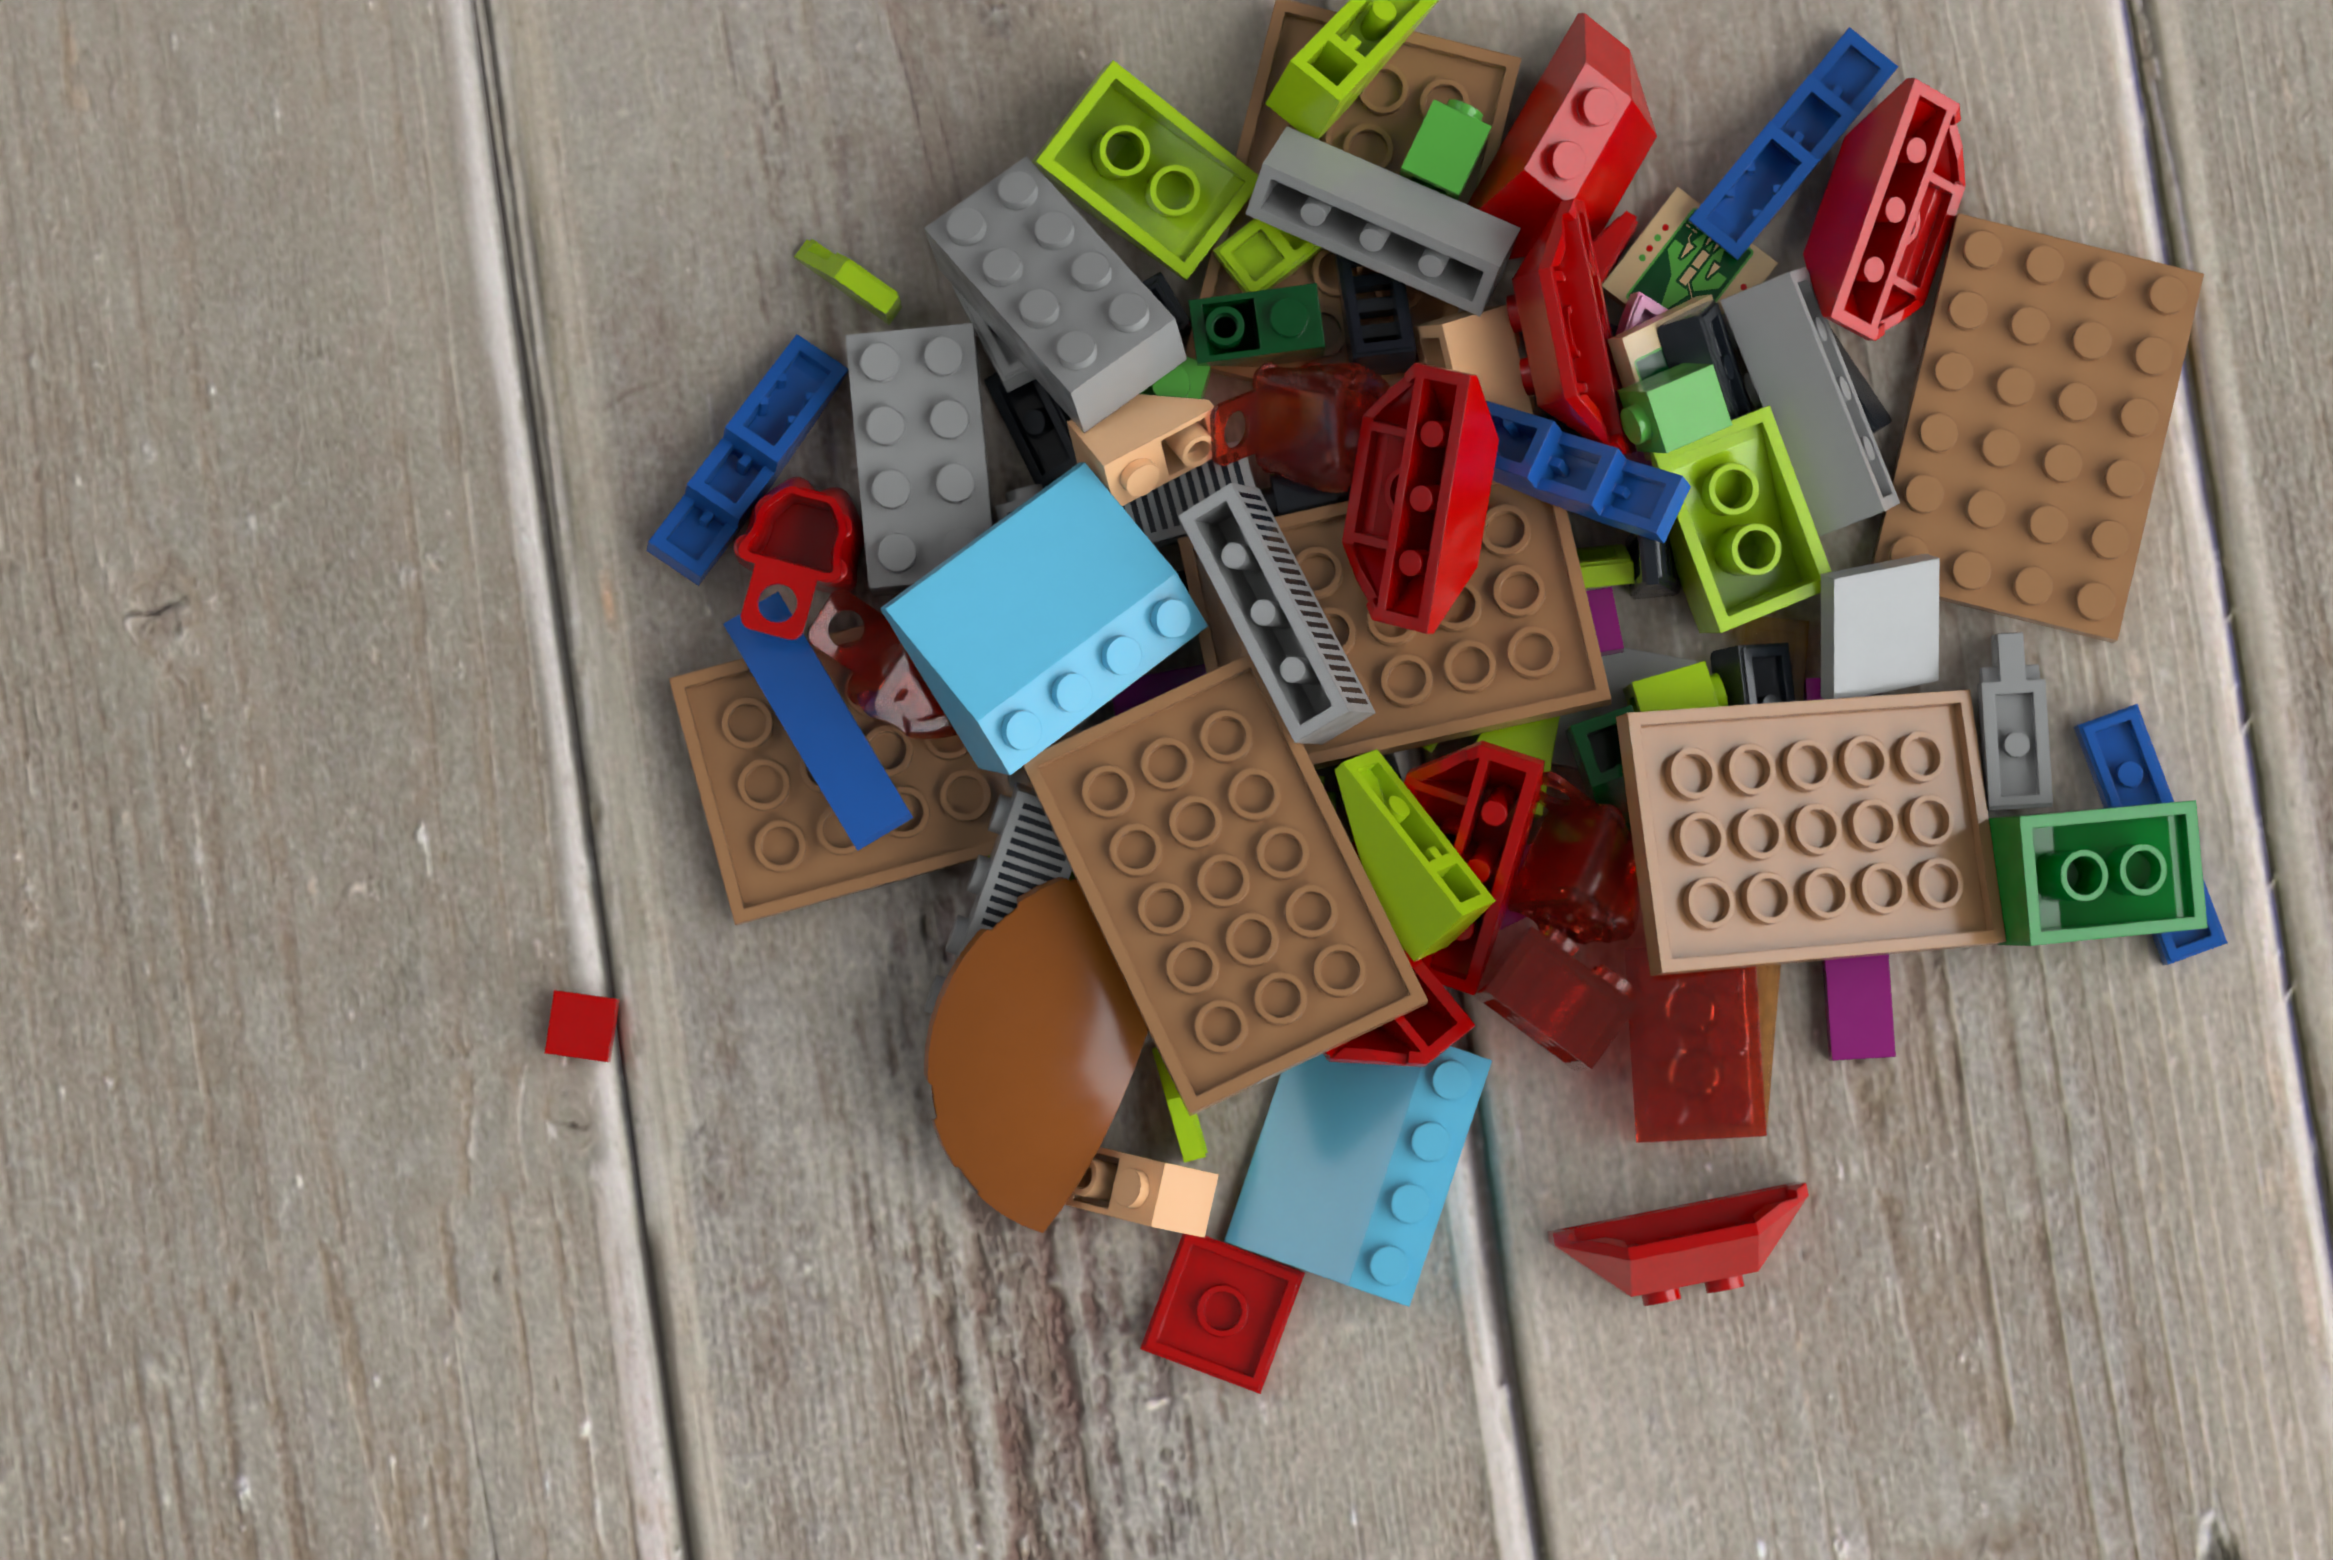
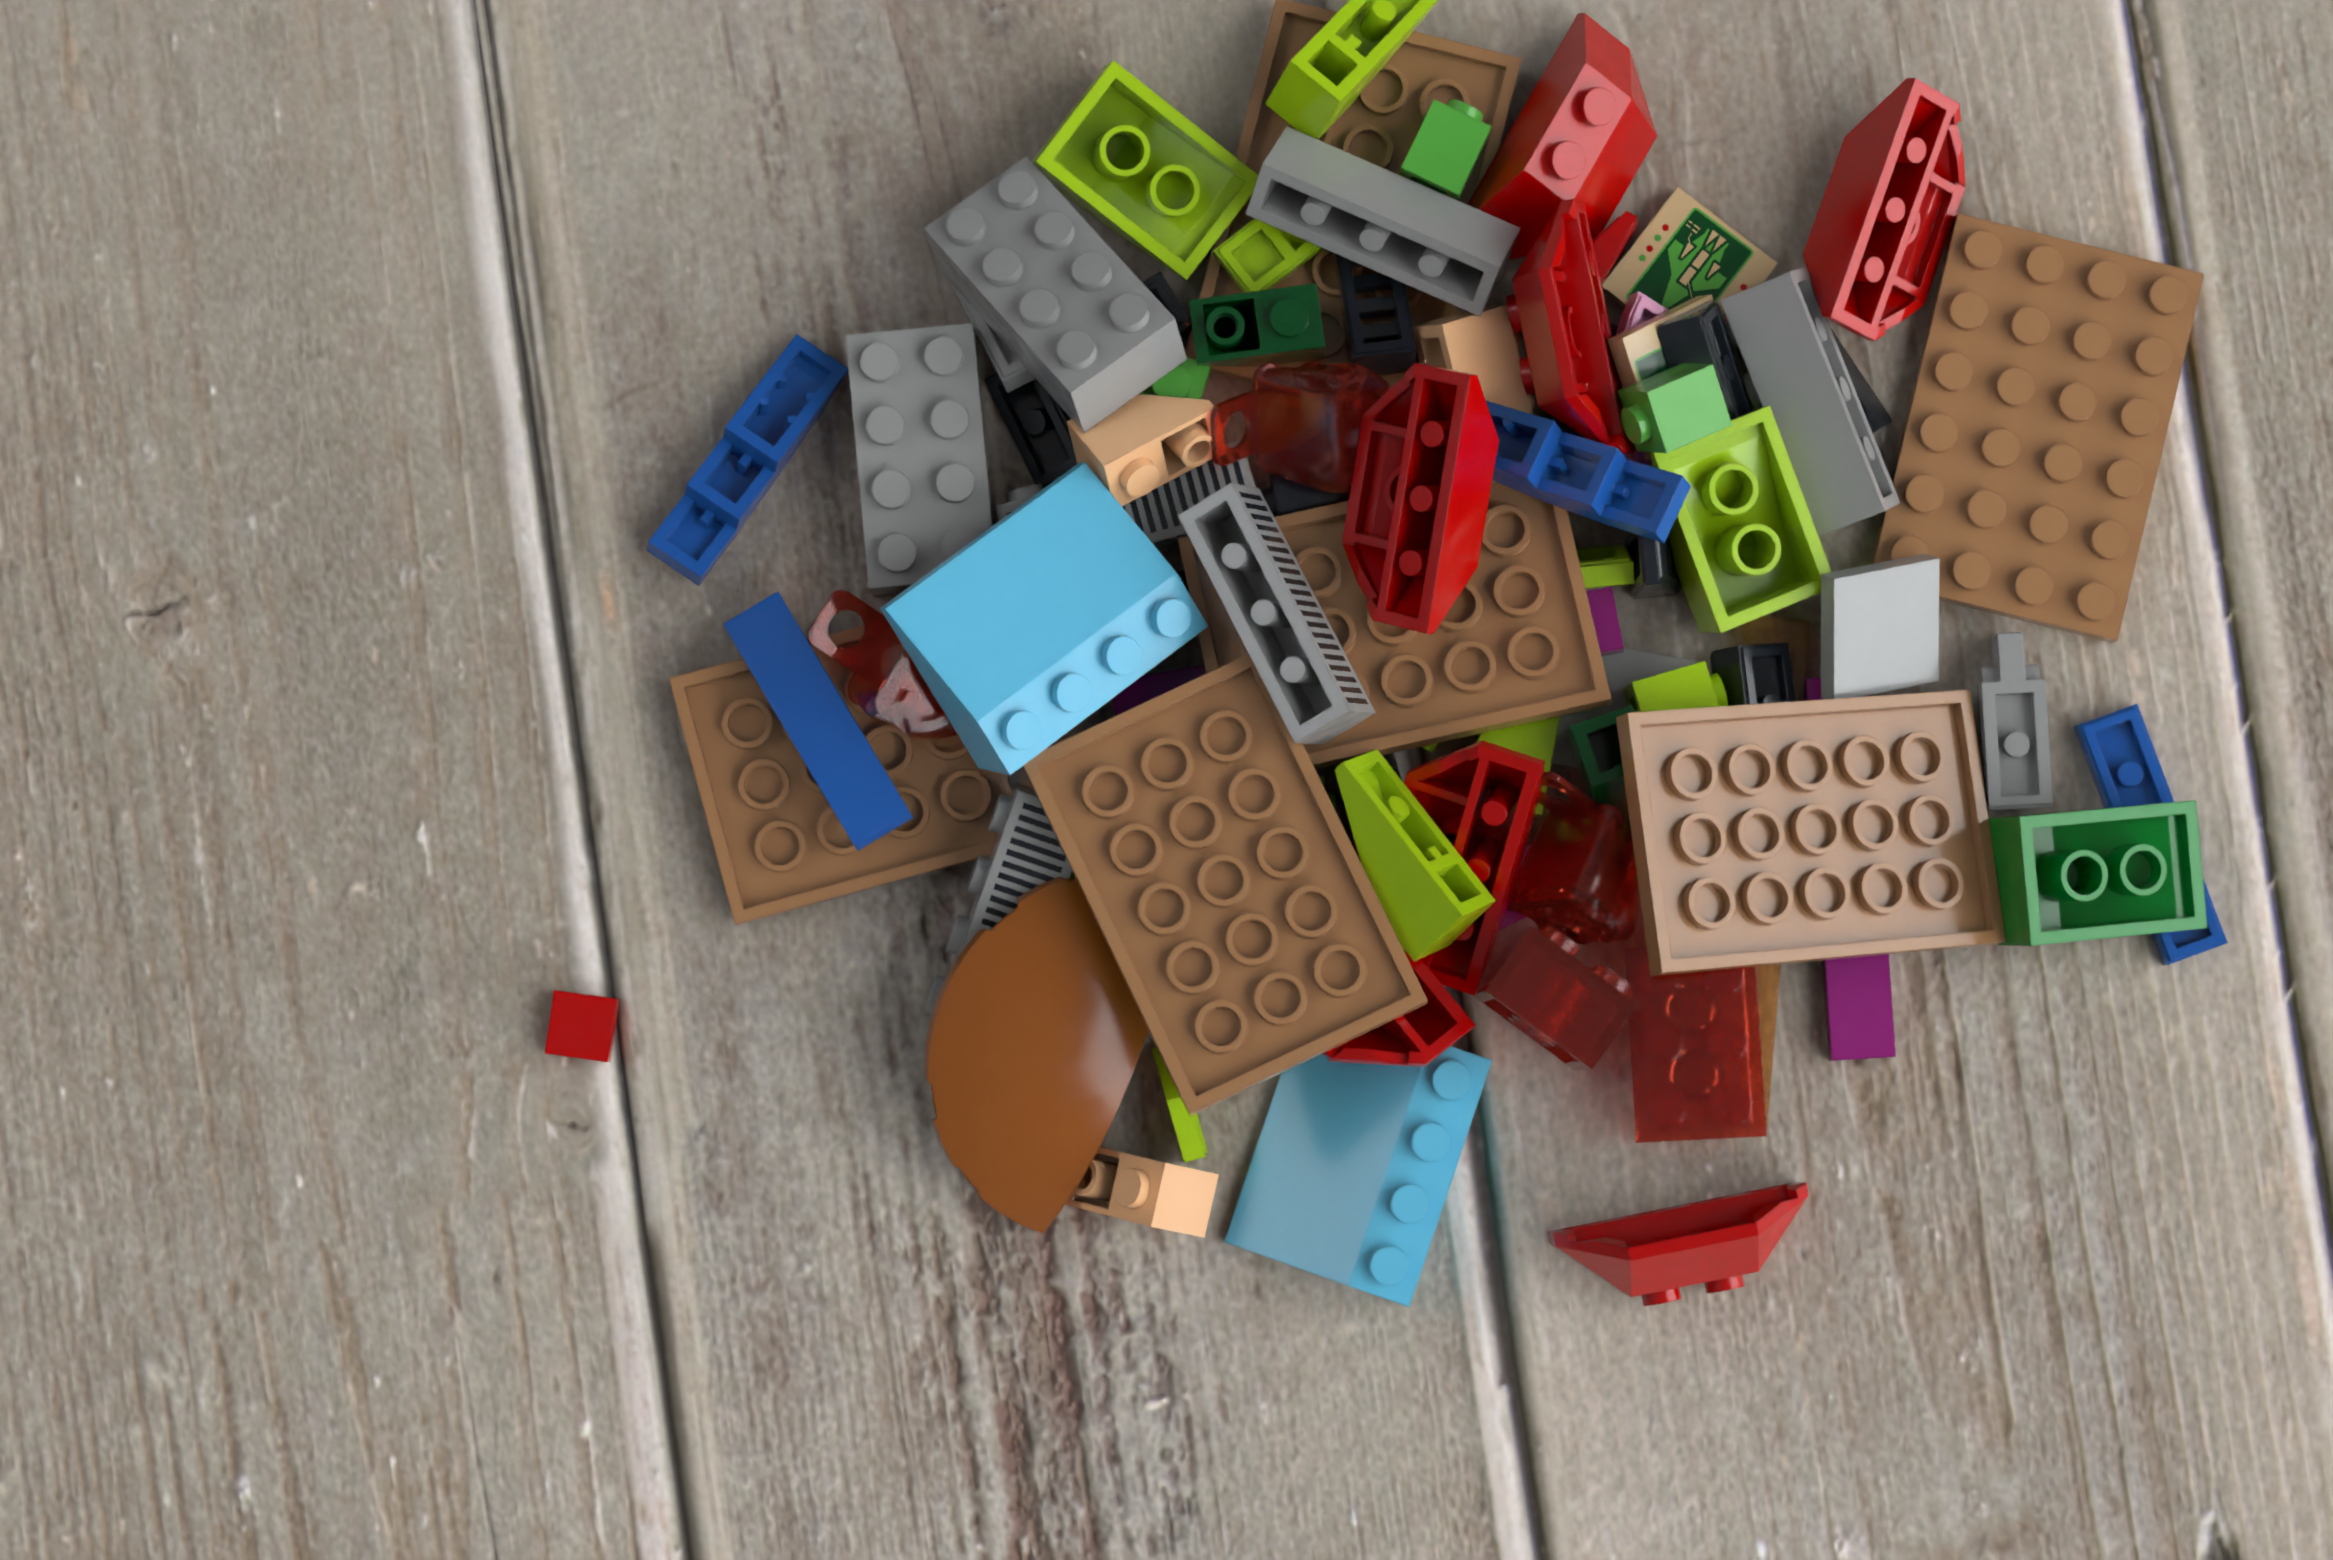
(799, 542): red piece -> none
(851, 280): lime tile -> none
(1222, 1311): red tile -> none
(1793, 143): blue slope -> none

